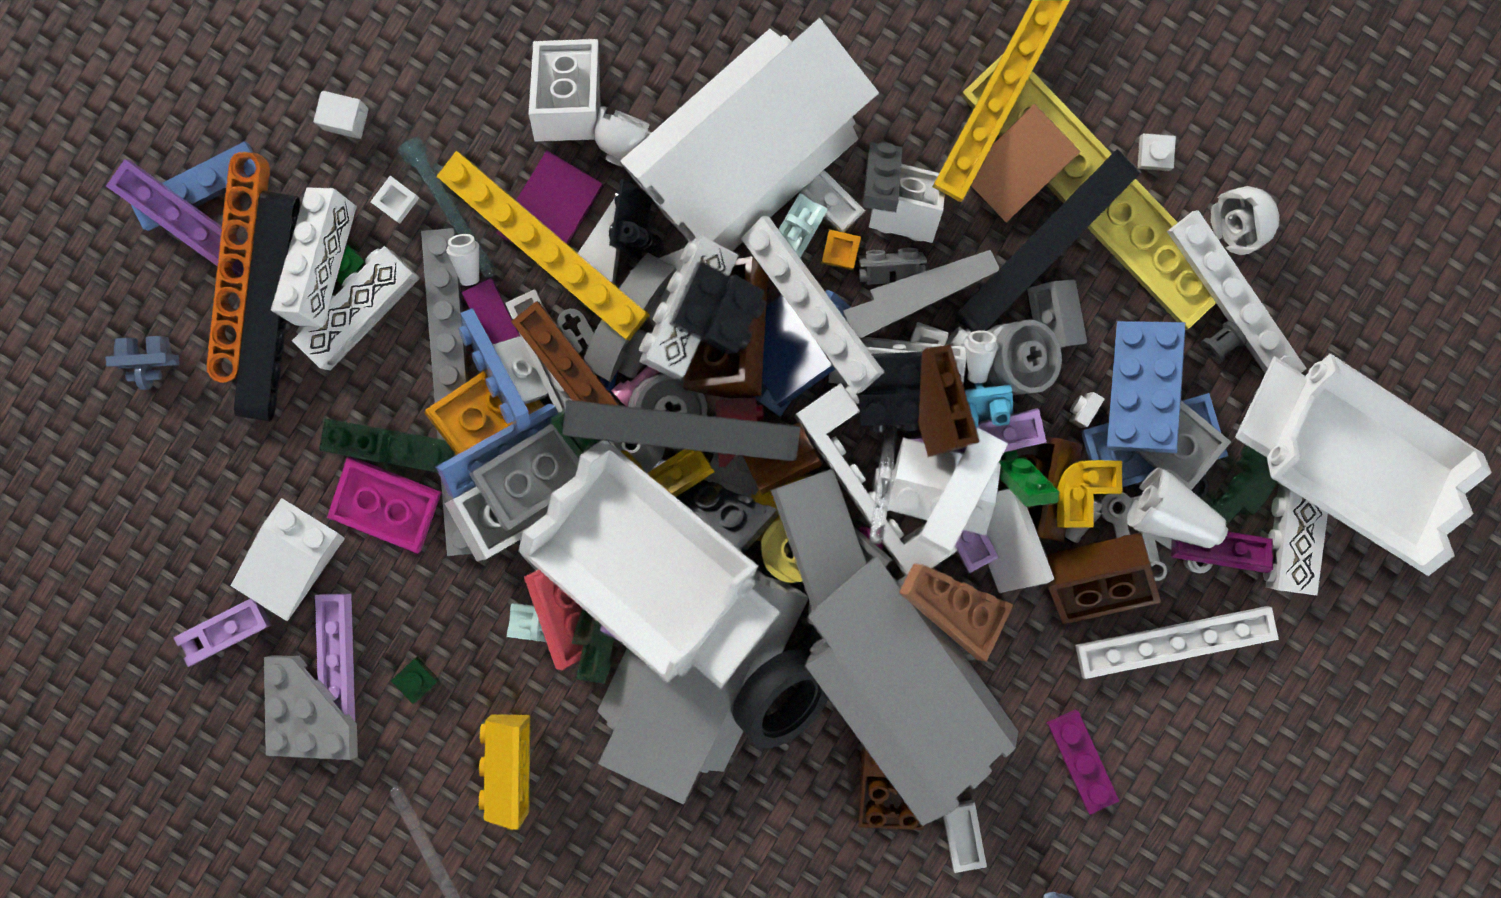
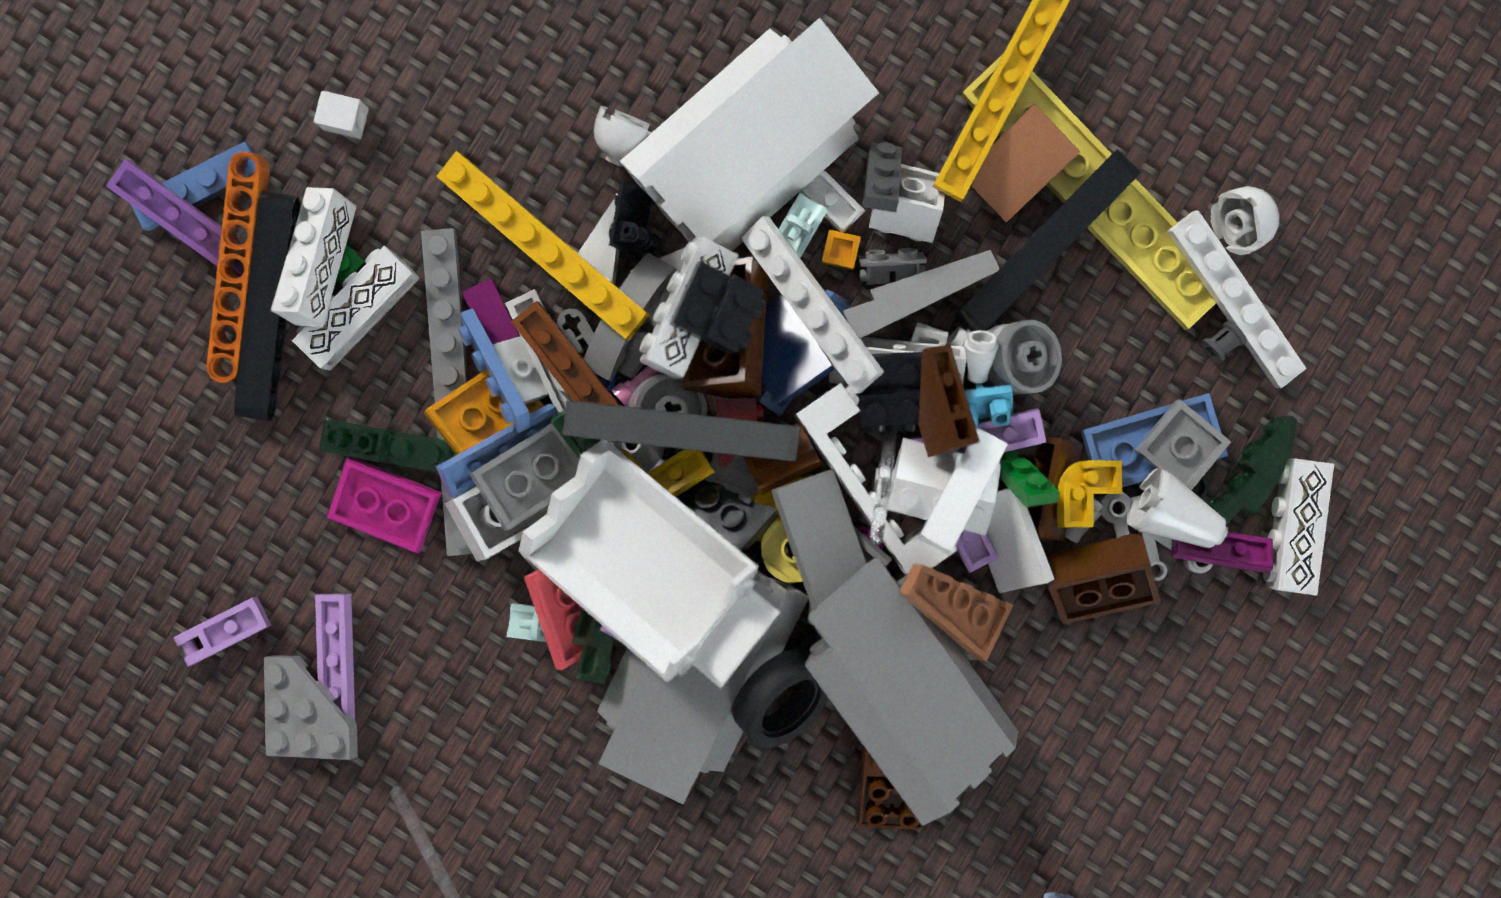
(127, 356): sand blue hips -> none
(286, 559): white slope -> none
(395, 199): white tile -> none
(415, 153): clear light blue piece -> none
(415, 680): dark green plate -> none
(464, 256): white cone -> none
(505, 769): yellow slope -> none
(558, 196): magenta tile -> none
(564, 89): white slope -> none
(964, 838): white tile -> none
(1060, 309): light grey panel -> none
(1082, 762): magenta plate -> none
(1085, 409): white plate -> none
(1146, 387): medium blue plate -> none
(1156, 152): white plate -> none
(1176, 642): white plate -> none
(1364, 457): white panel -> none

